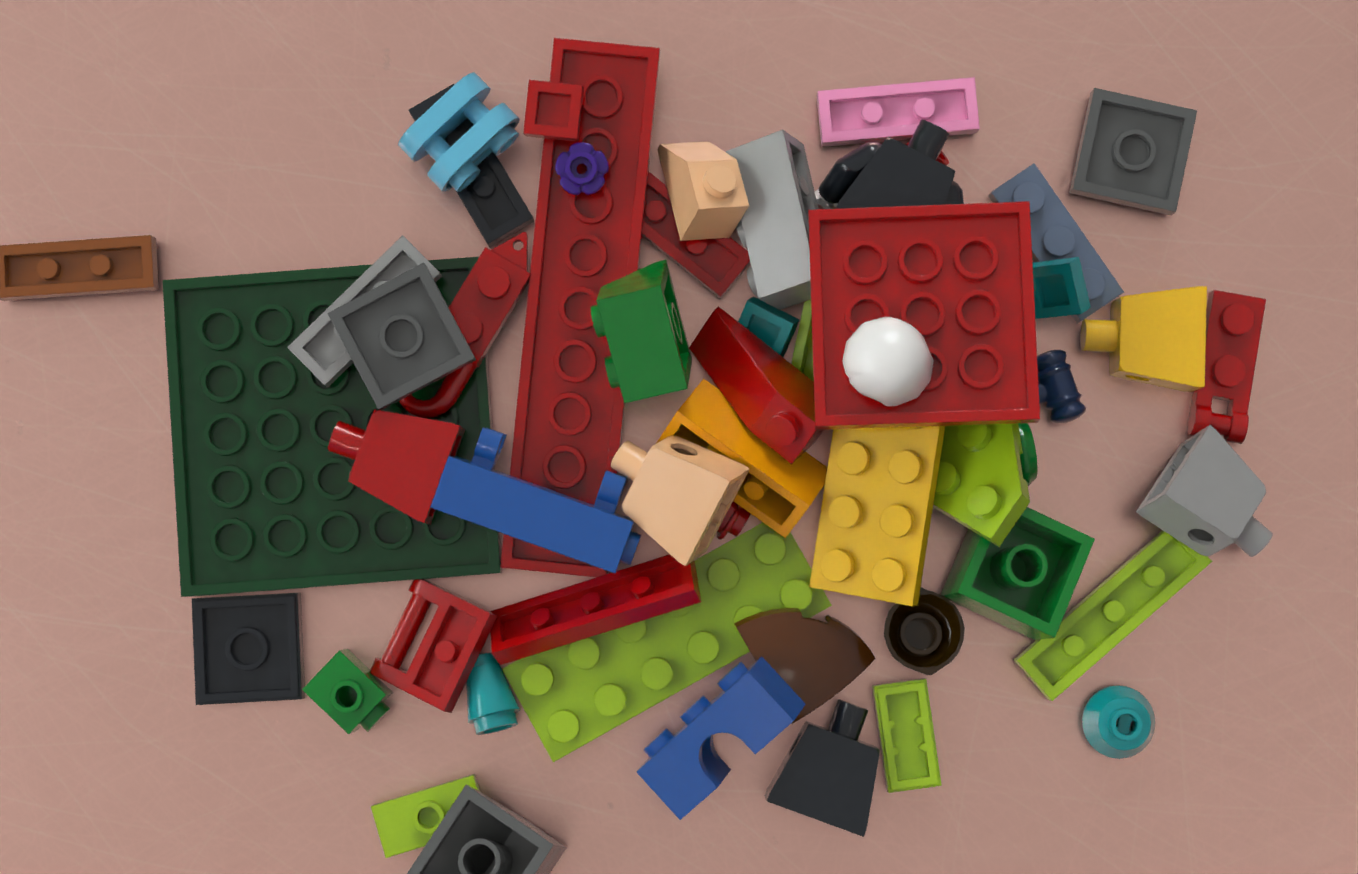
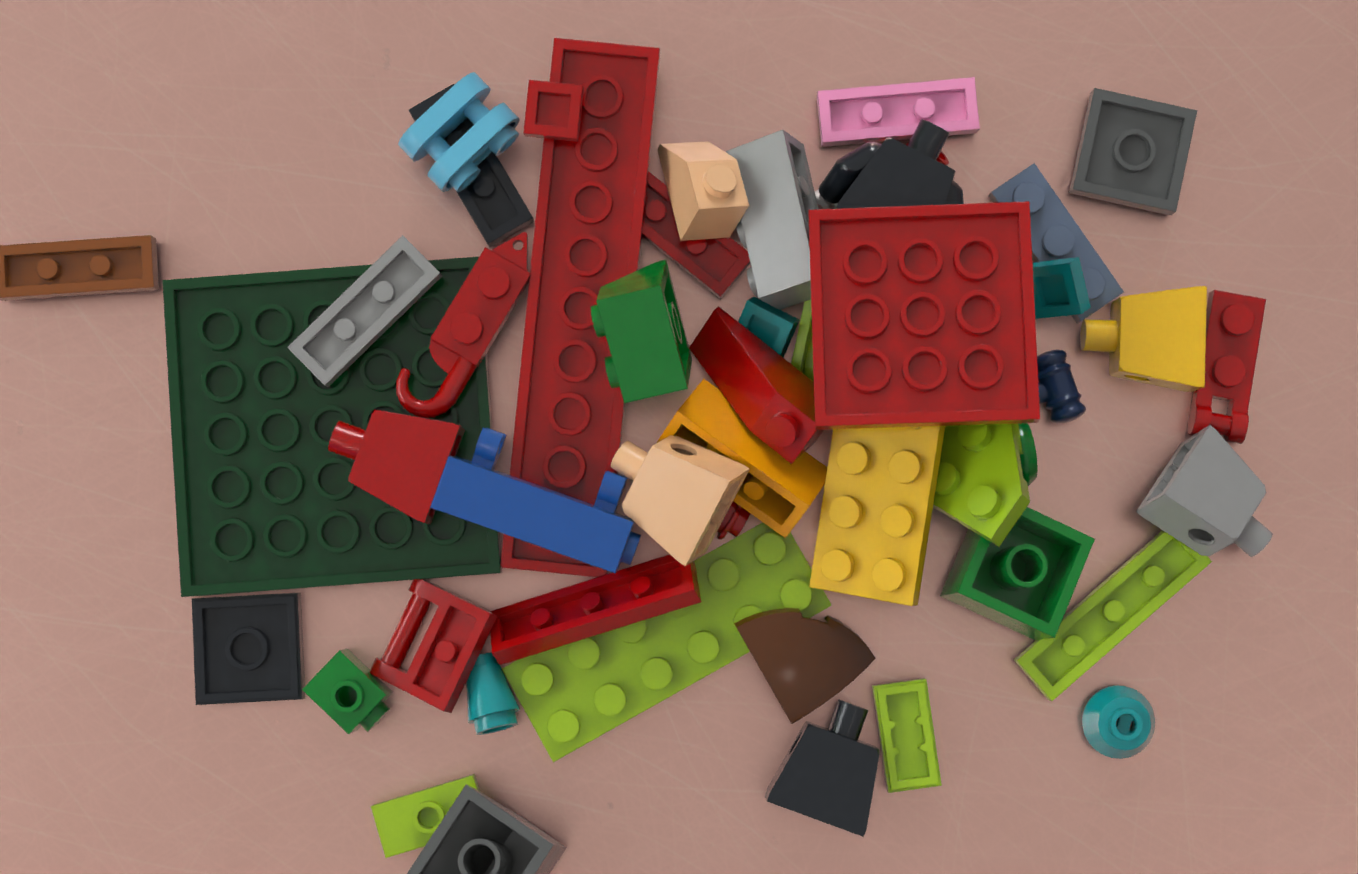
(401, 336): dark grey plate -> none
(578, 183): dark purple plate -> none
(752, 706): blue arch -> none
(888, 361): white hair -> none
(925, 634): dark brown hat -> none

